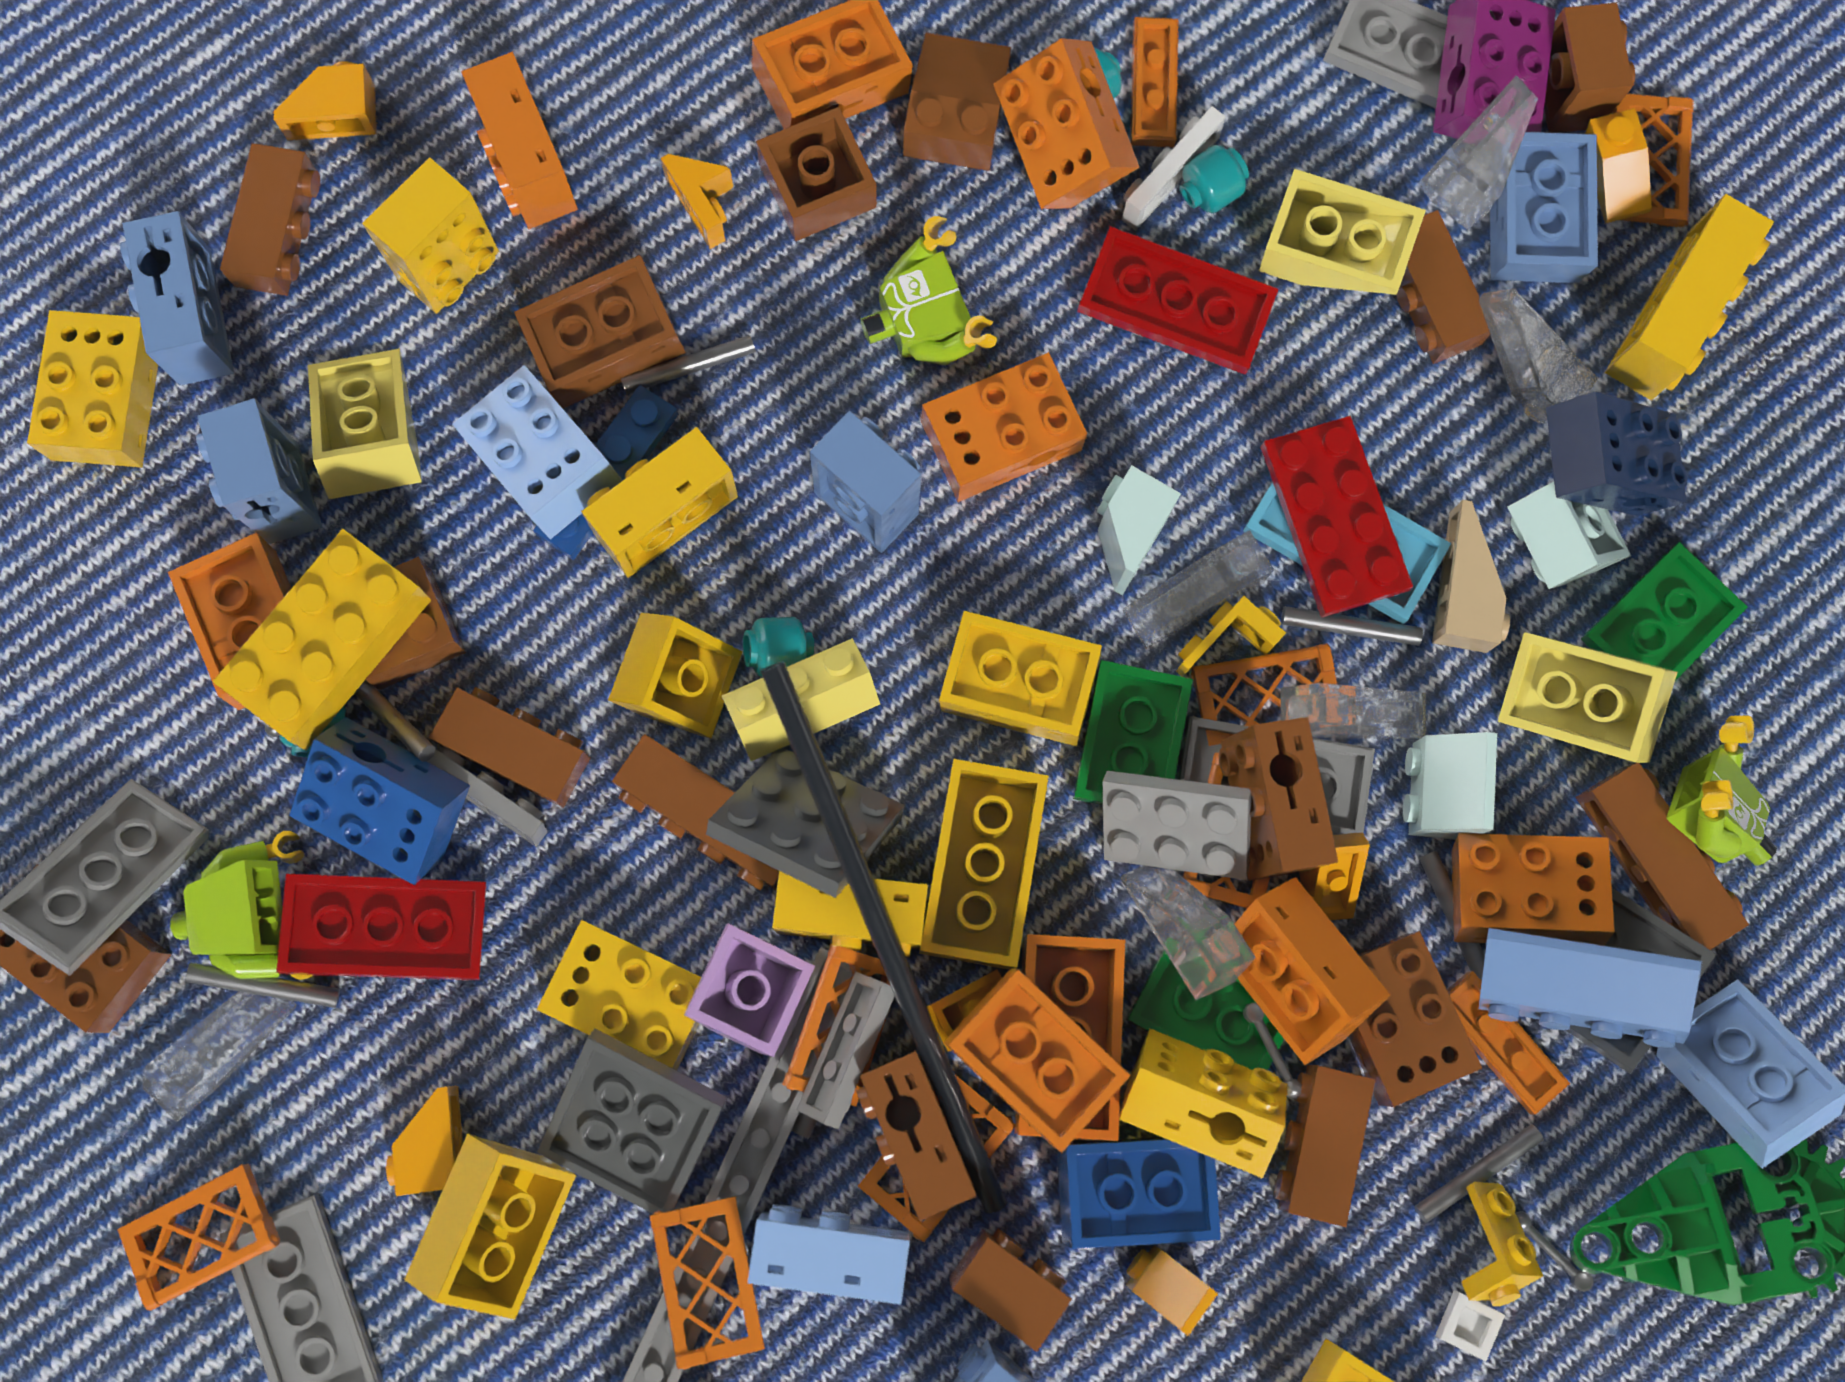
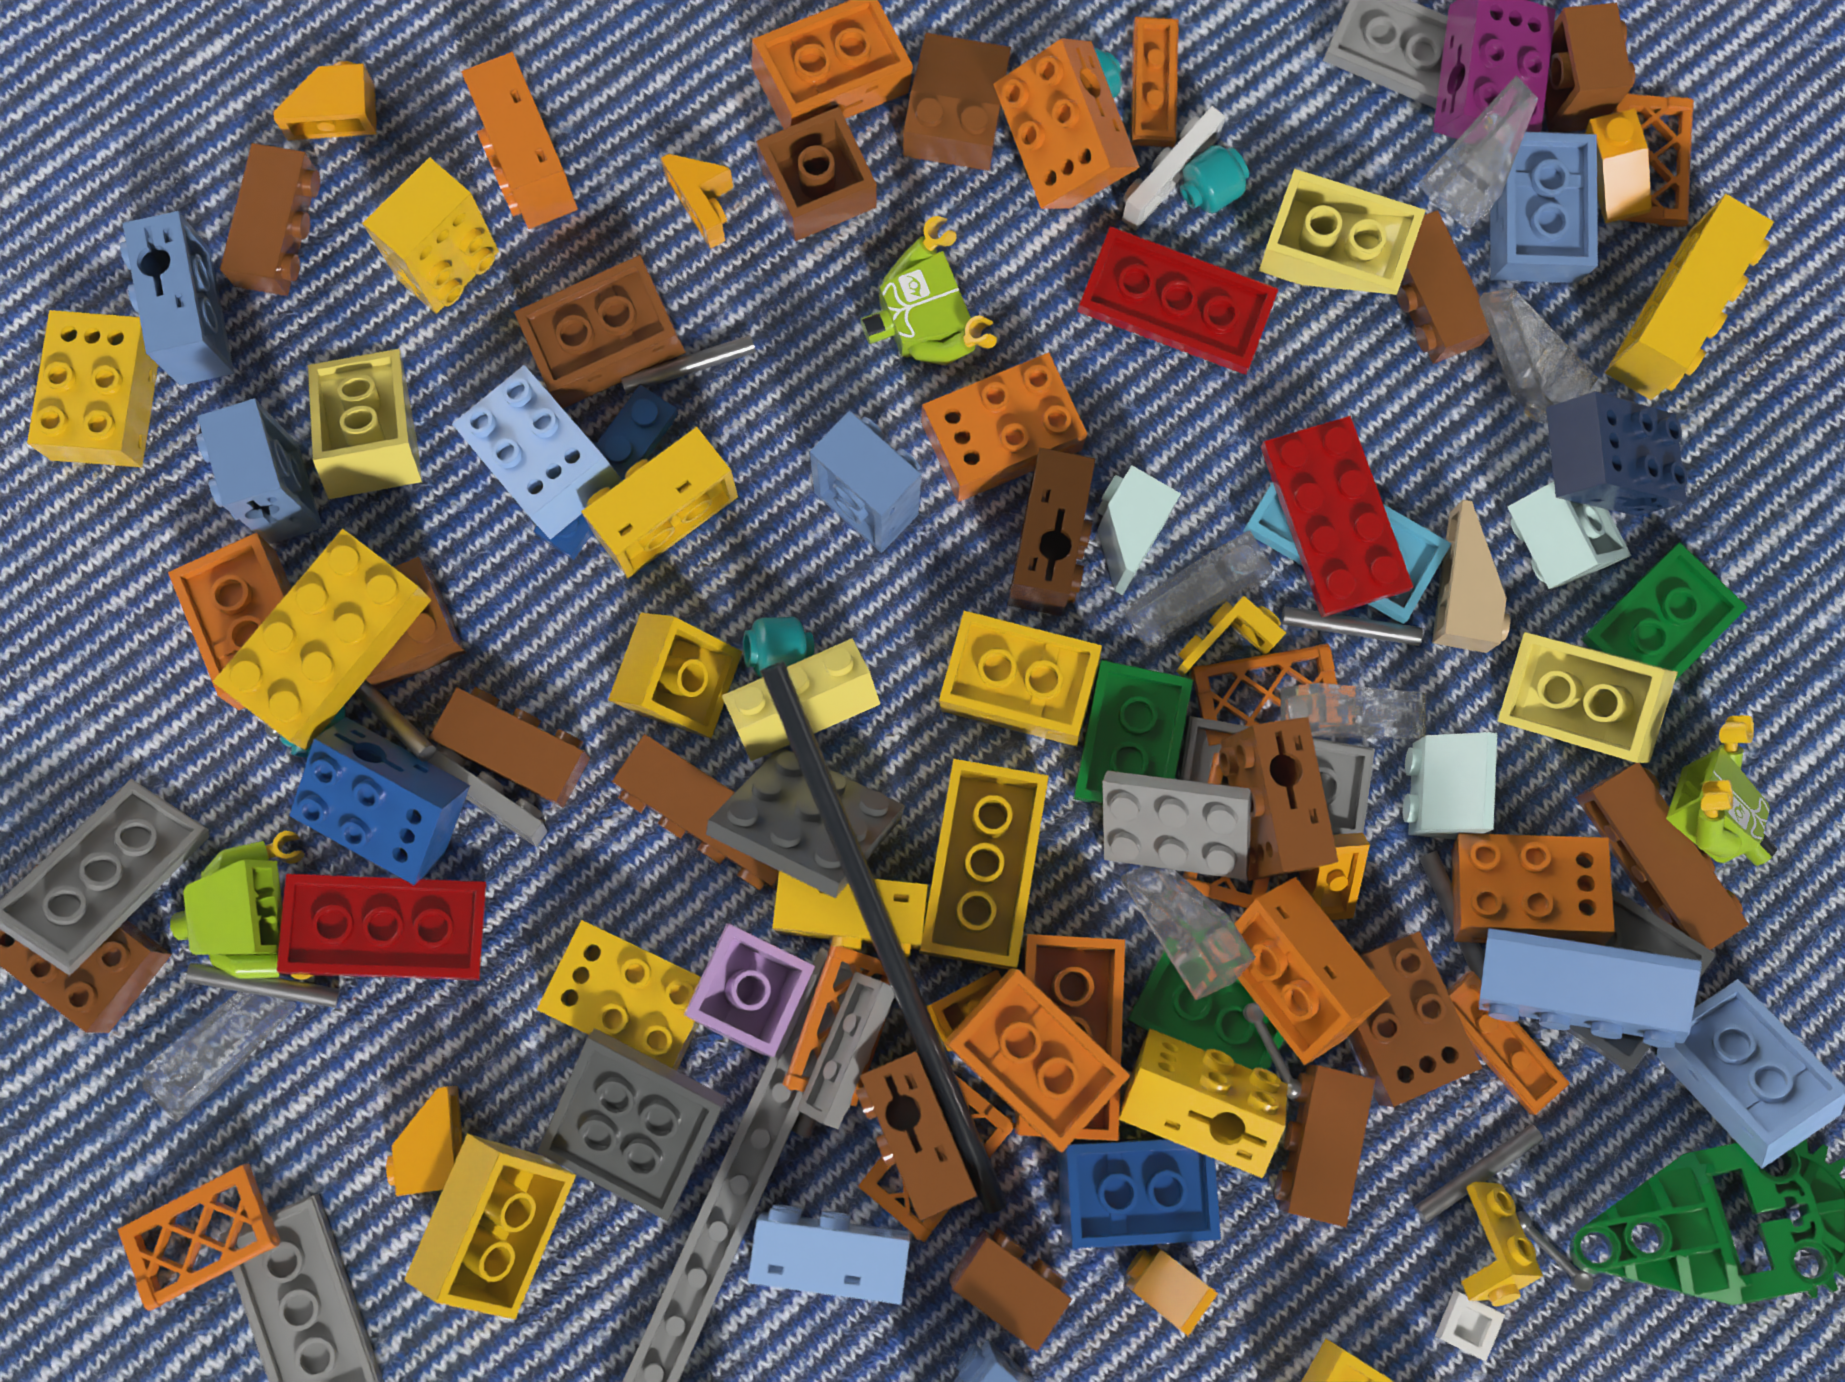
(745, 1299): orange window -> none
(1053, 533): none -> reddish brown piece

